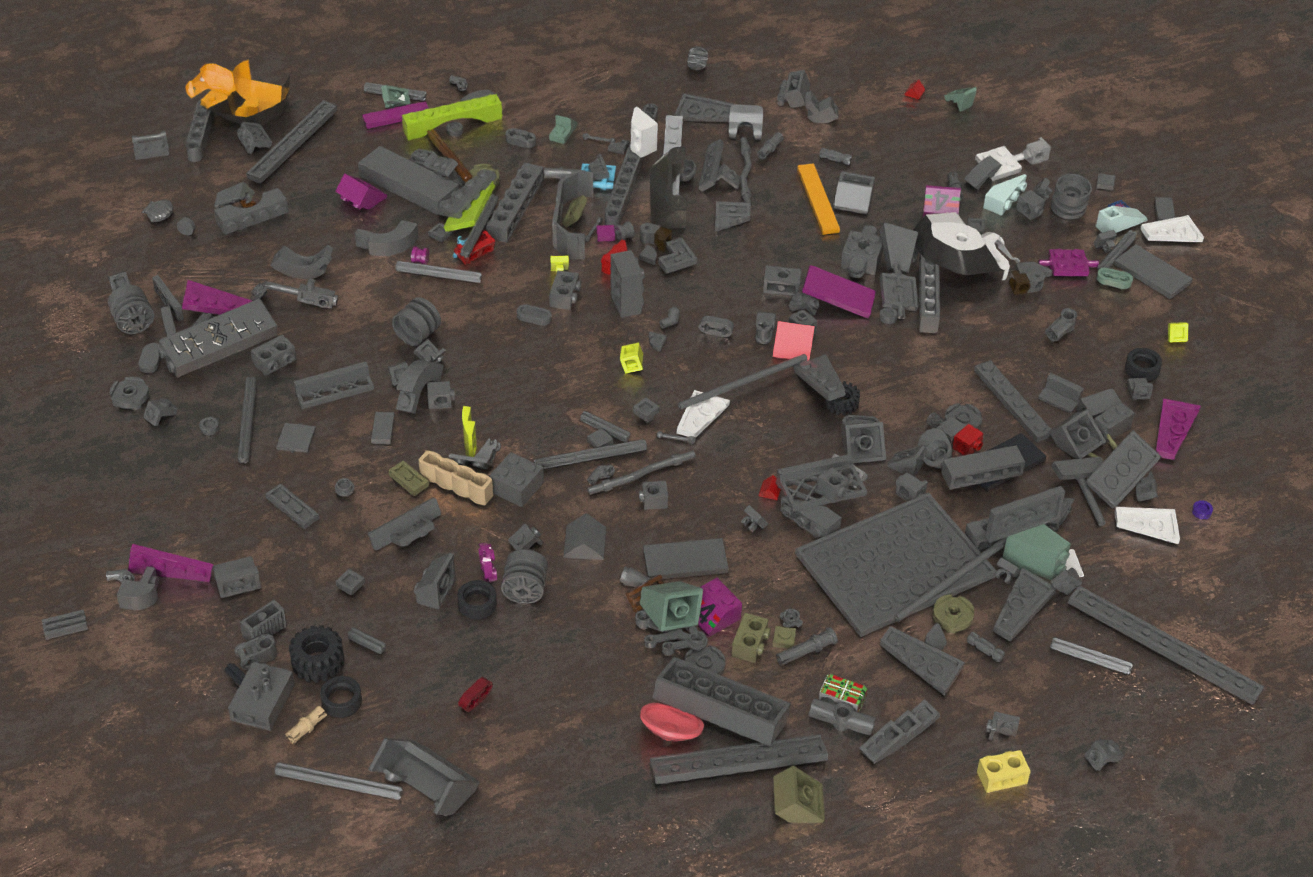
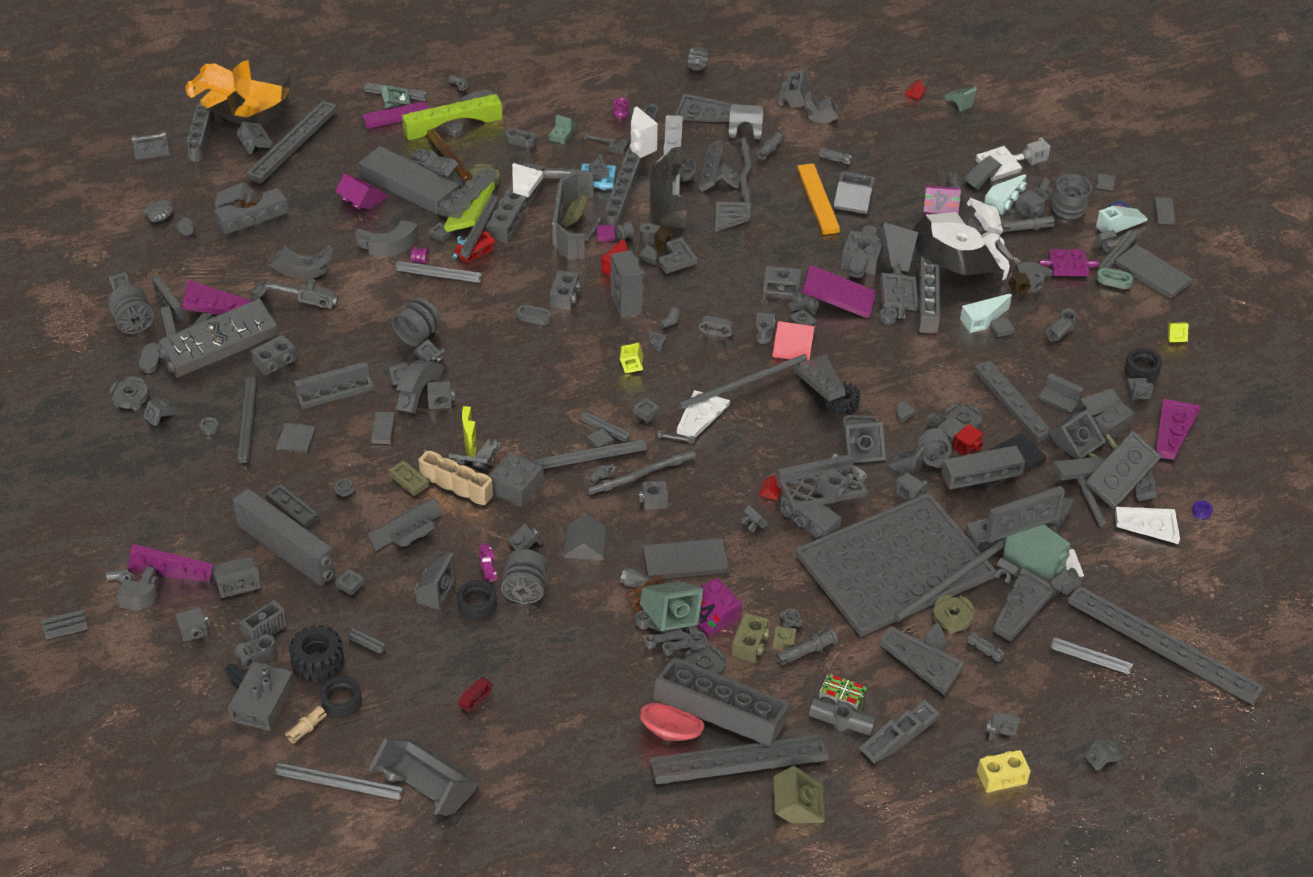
(192, 624): none -> dark grey brick
(284, 536): none -> dark grey brick
(525, 179): none -> white wing
(559, 263): neon yellow tile -> none
(620, 107): none -> magenta wheel
(904, 411): none -> dark grey tile
(980, 314): none -> light aqua slope
(987, 216): none -> white wing
(1002, 327): none -> dark grey tile
(1033, 223): none -> dark grey pin
(1173, 229): white wing -> none

